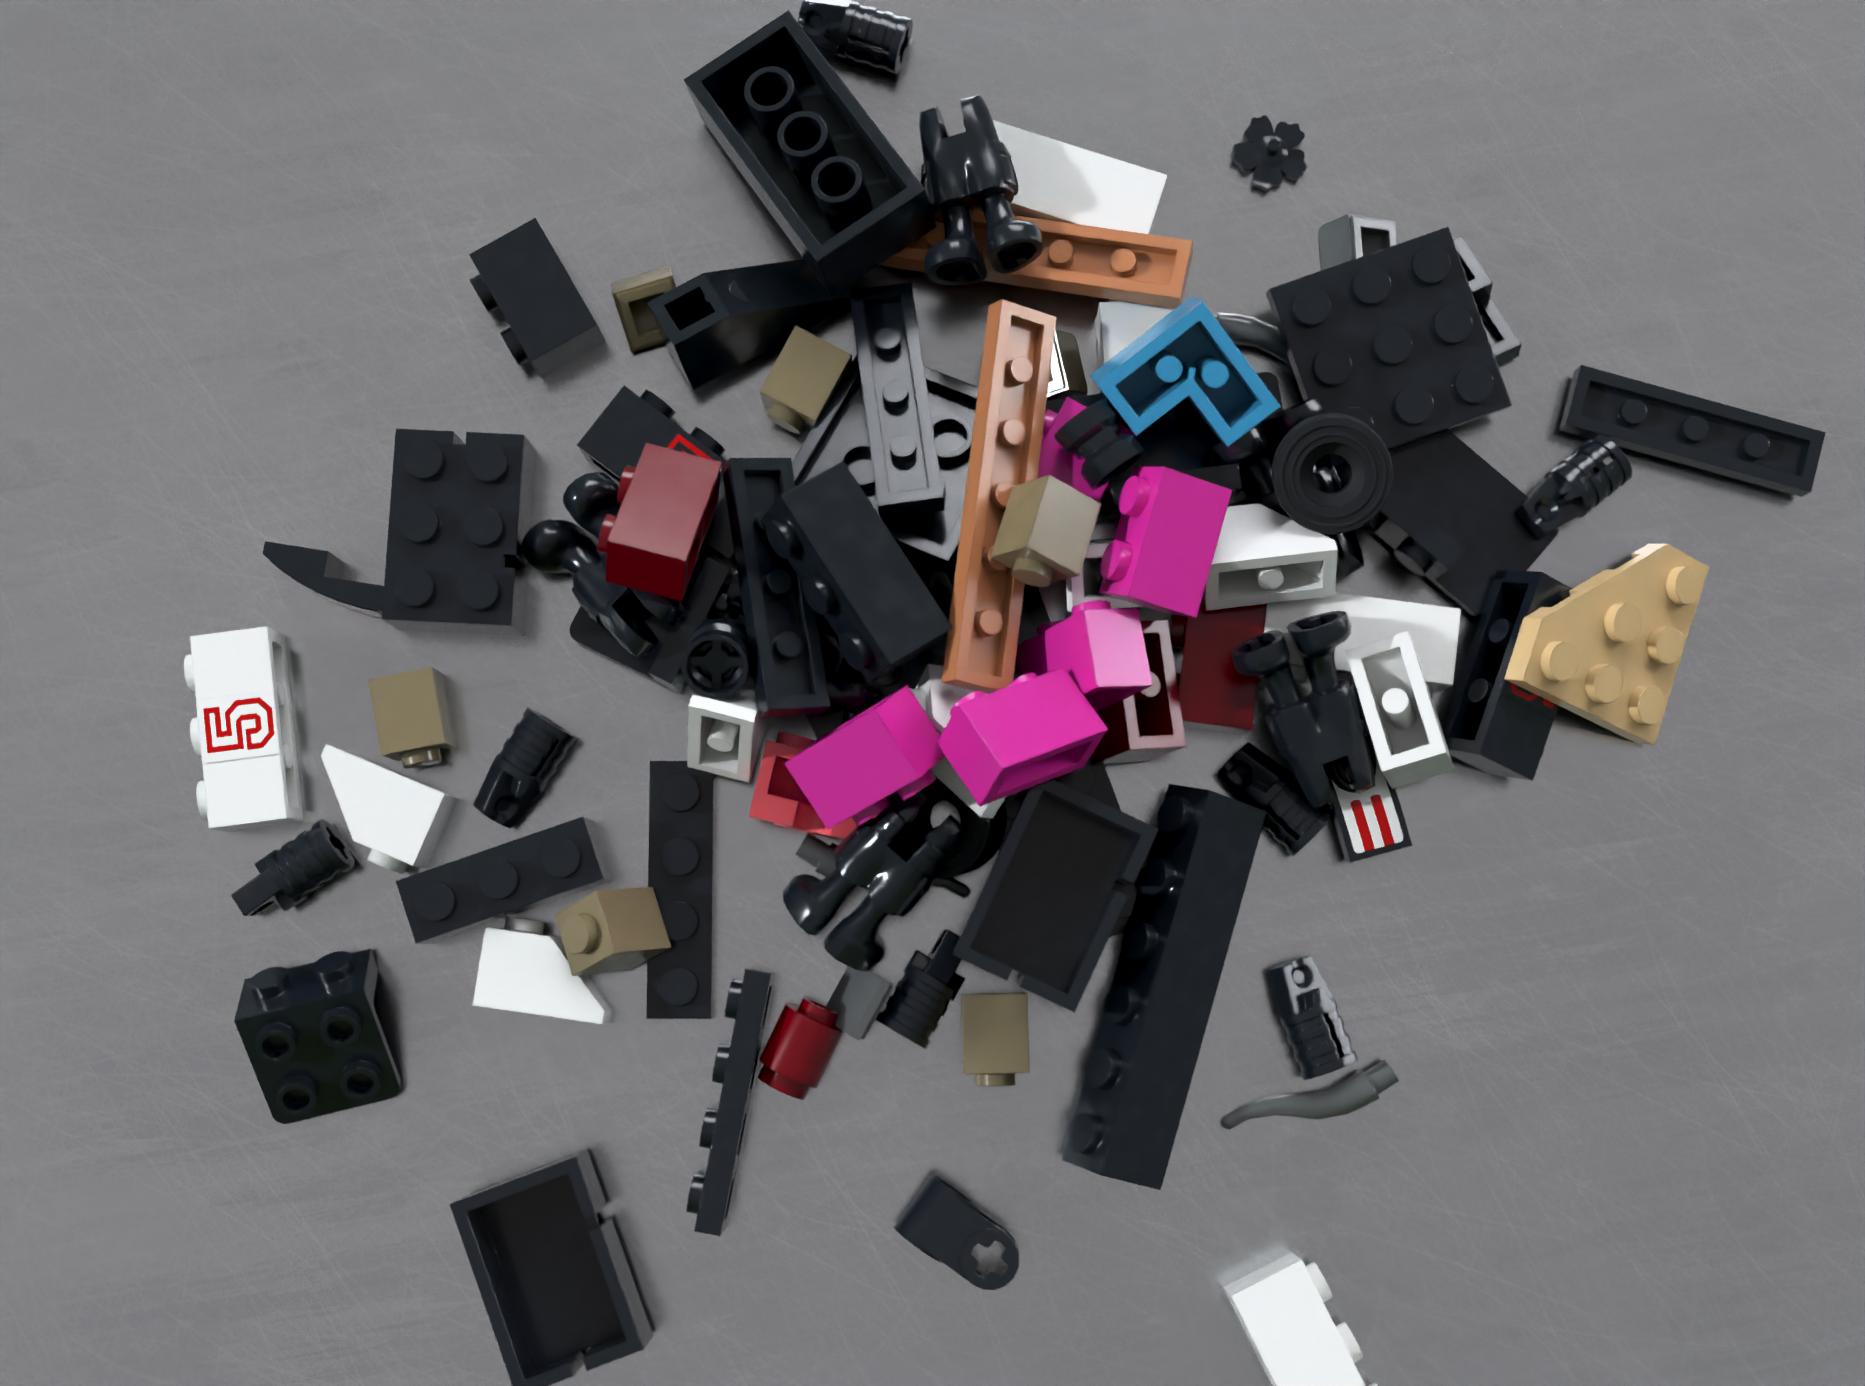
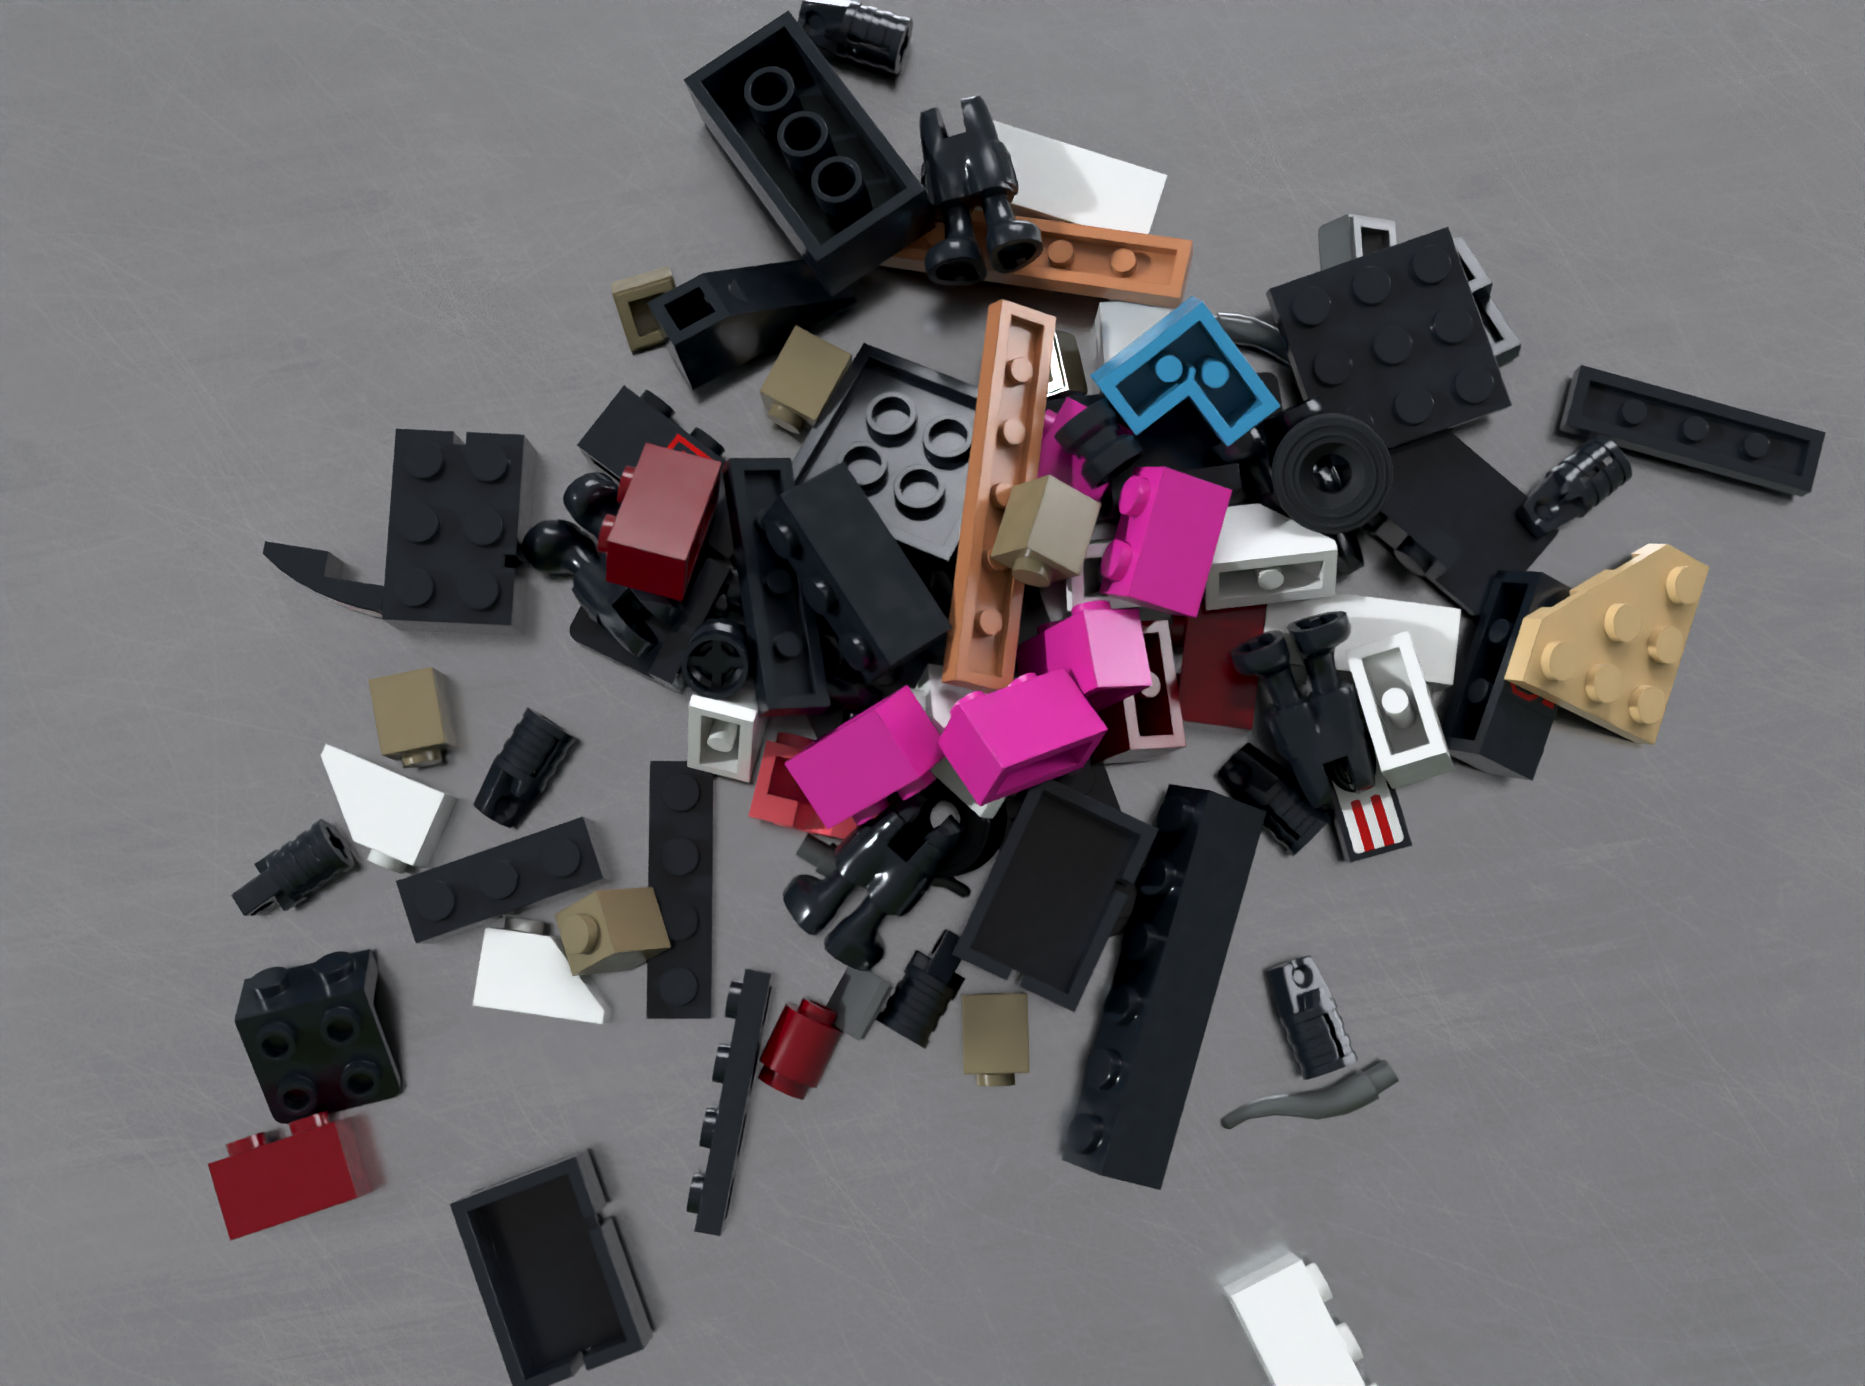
(244, 729): white brick -> none
(289, 1177): none -> dark red brick
(536, 297): black brick -> none
(896, 401): plate -> none
(949, 1227): black piece -> none
(1270, 153): black plant -> none

